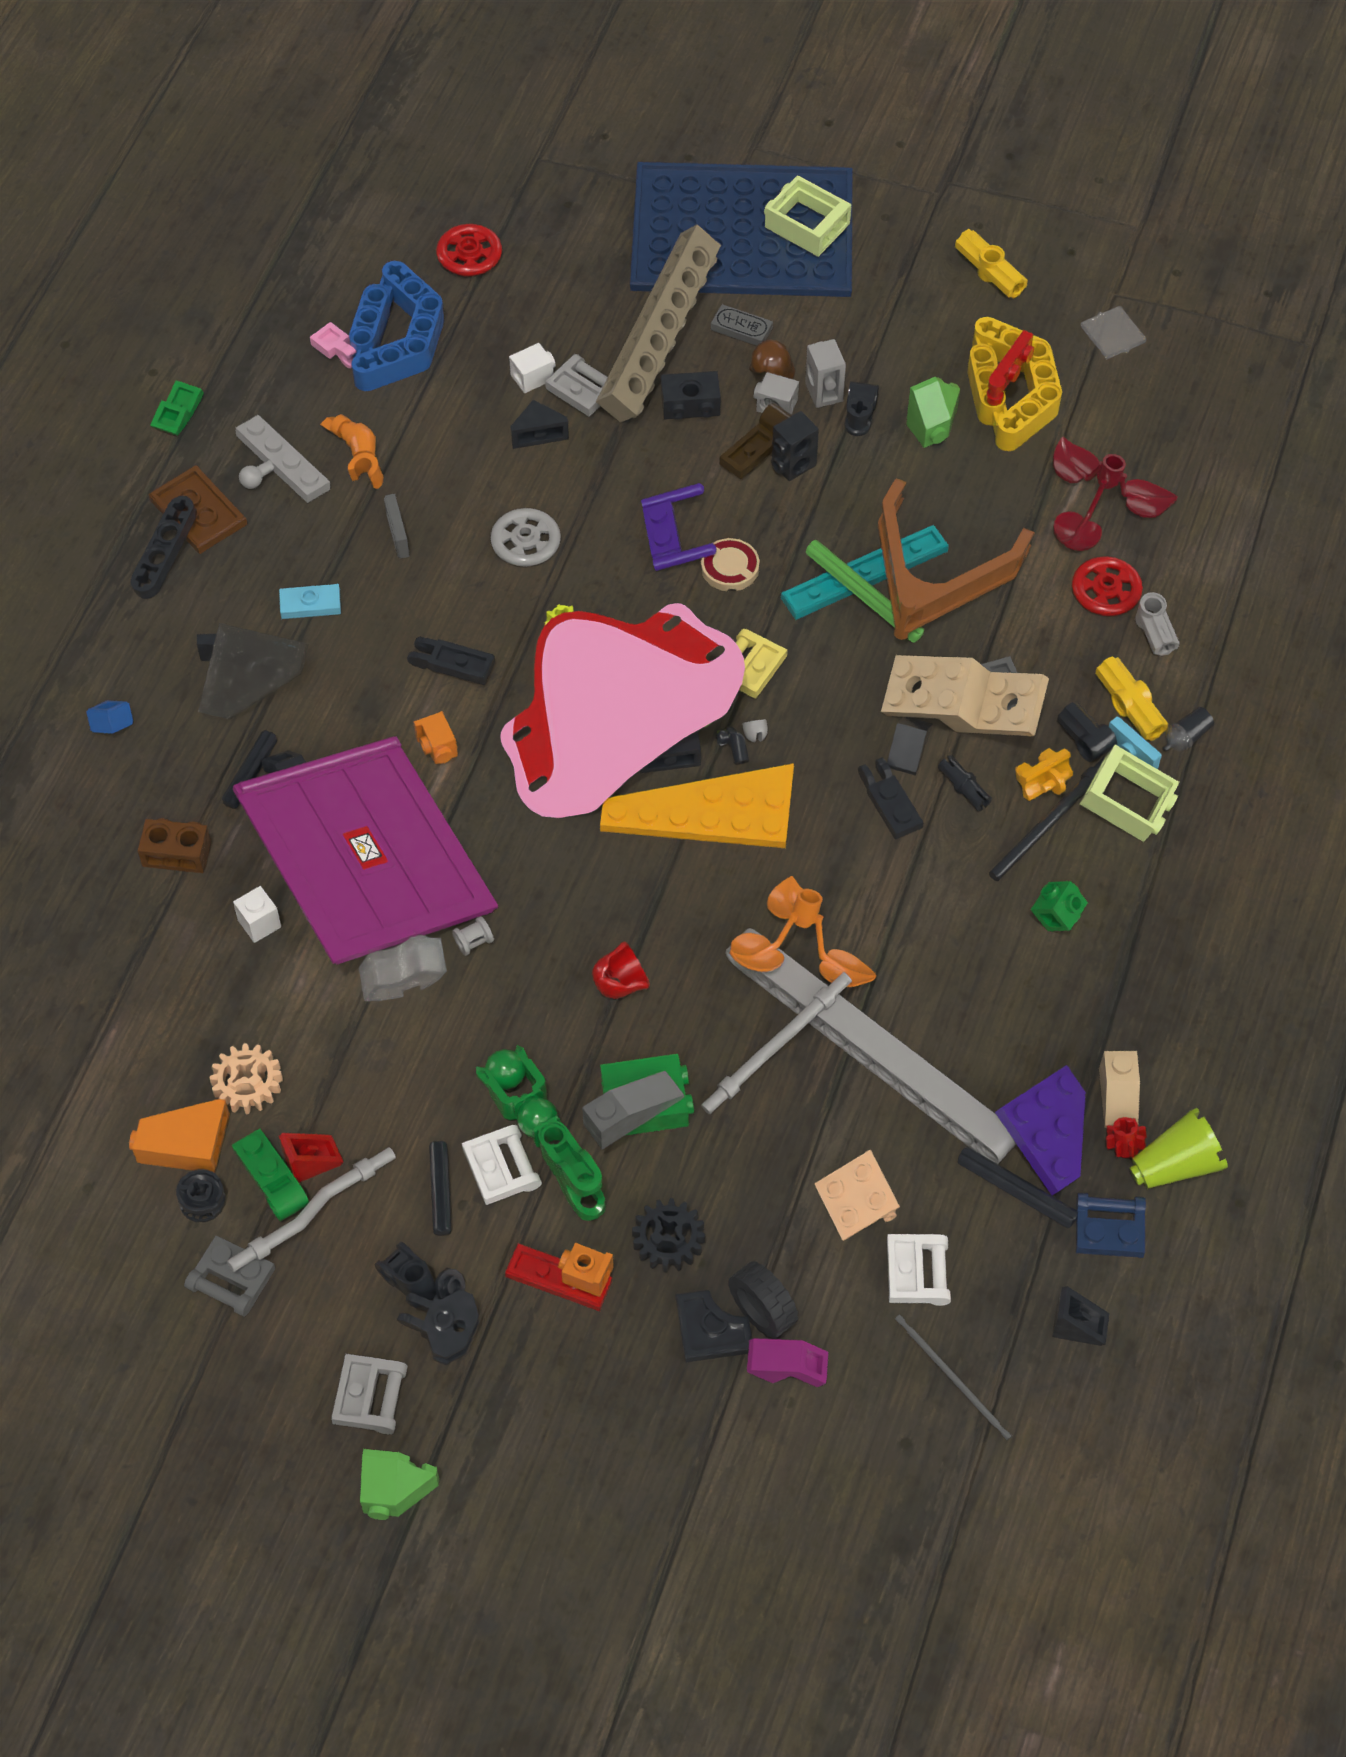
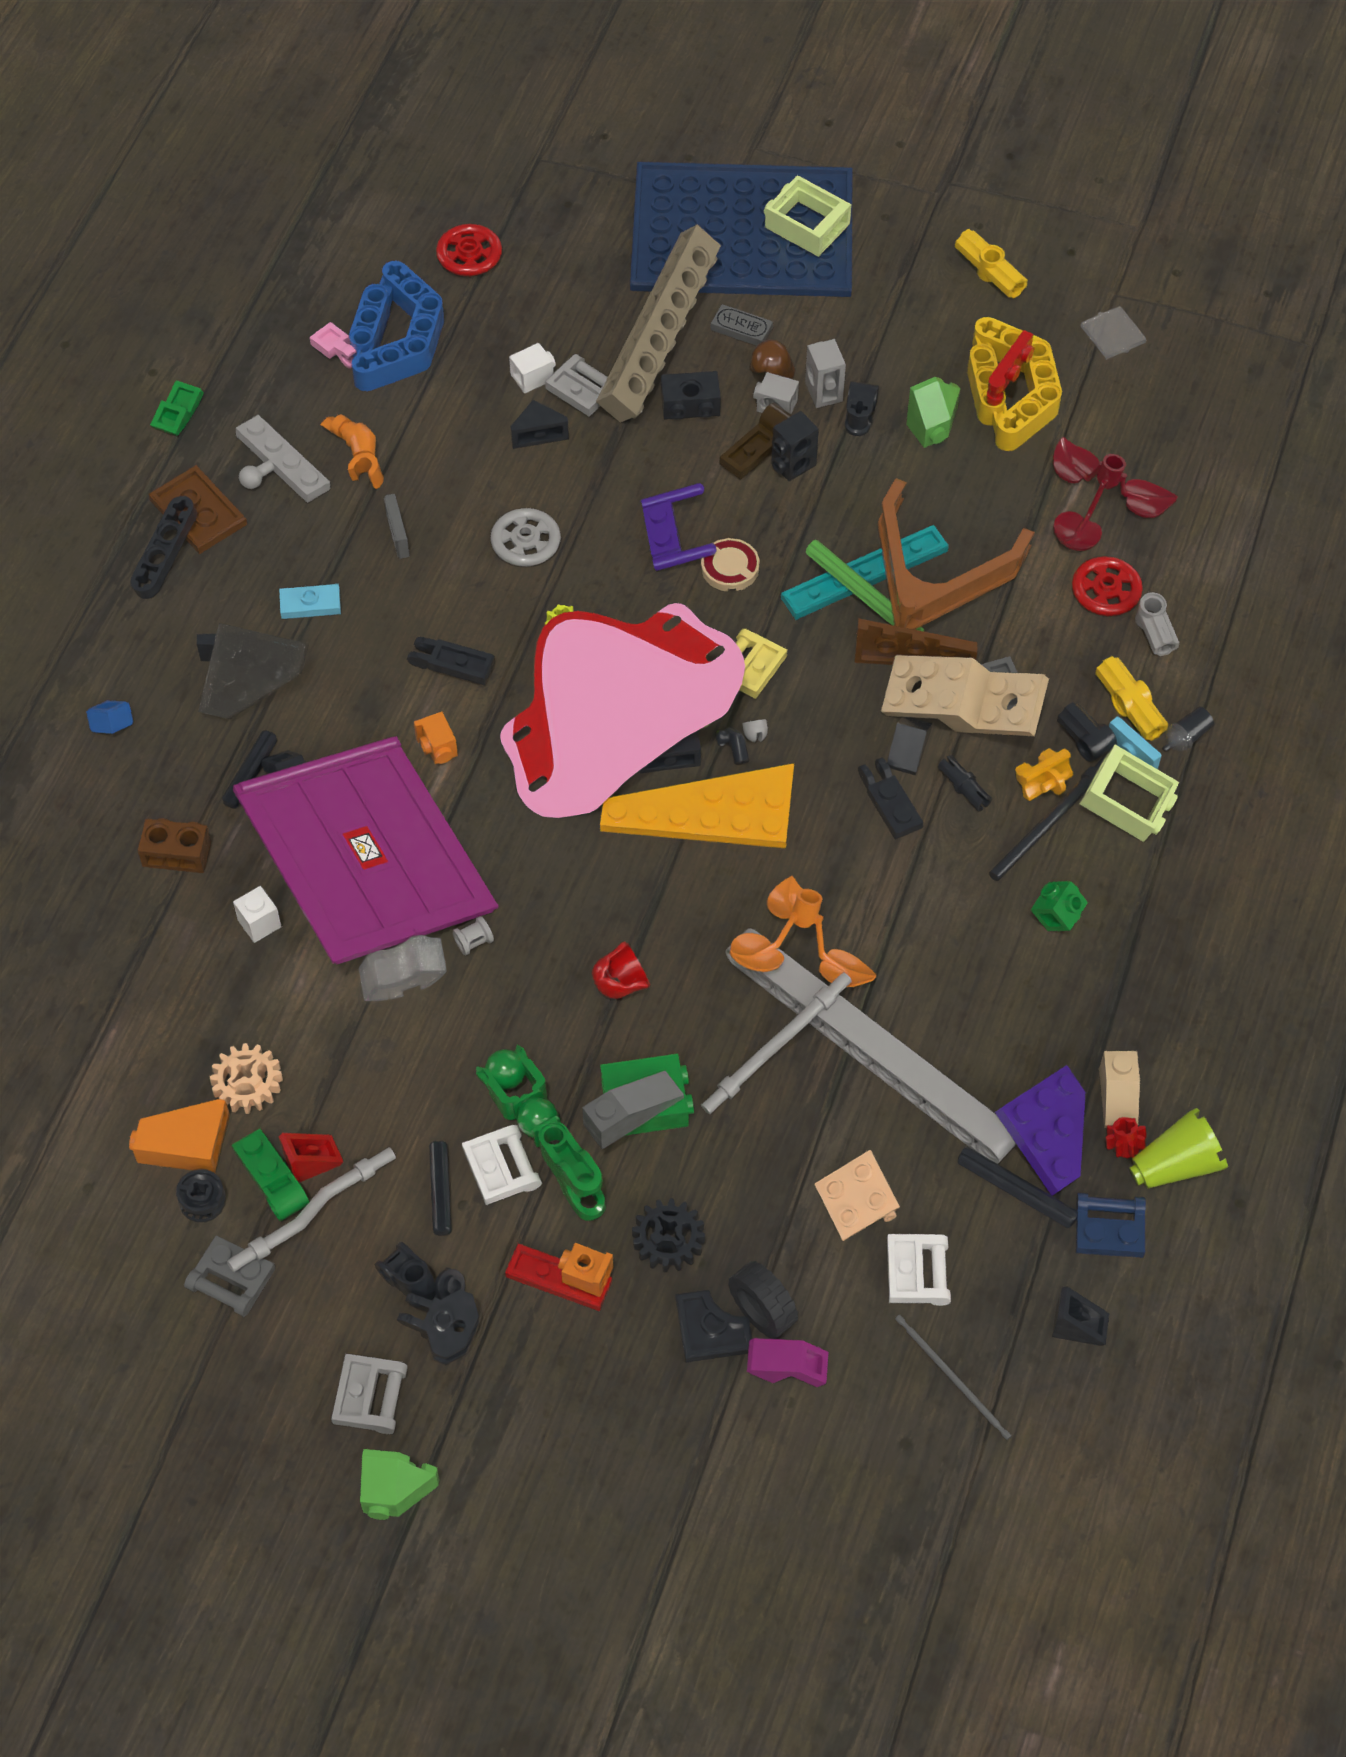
(882, 642): none -> reddish brown wing

